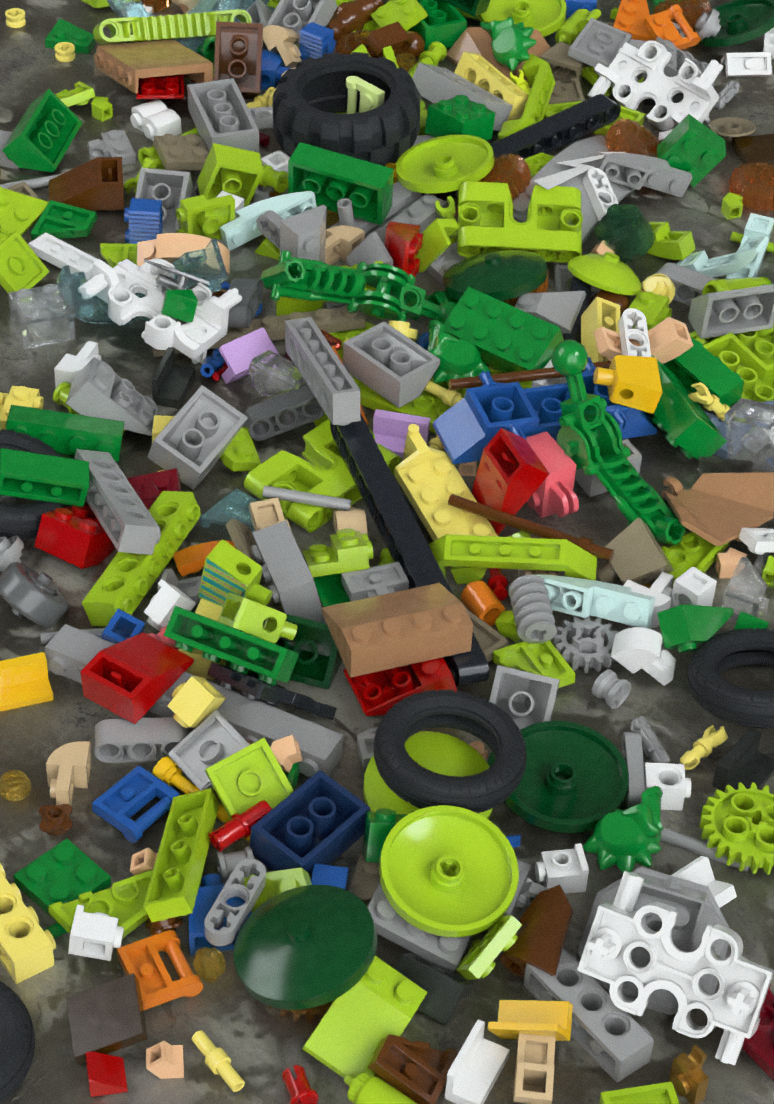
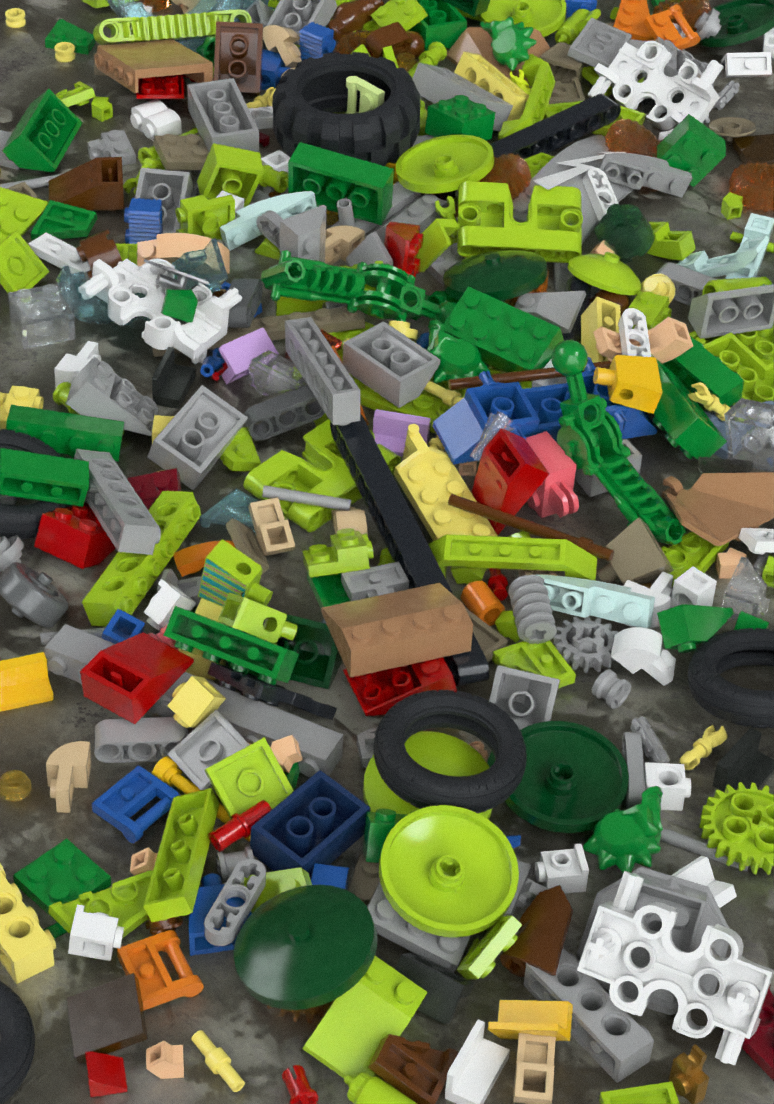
(55, 819): reddish brown plate -> none
(97, 248): none -> reddish brown brick
(209, 964): clear yellow plate -> none
(286, 571): light grey slope -> none
(493, 425): none -> clear cone

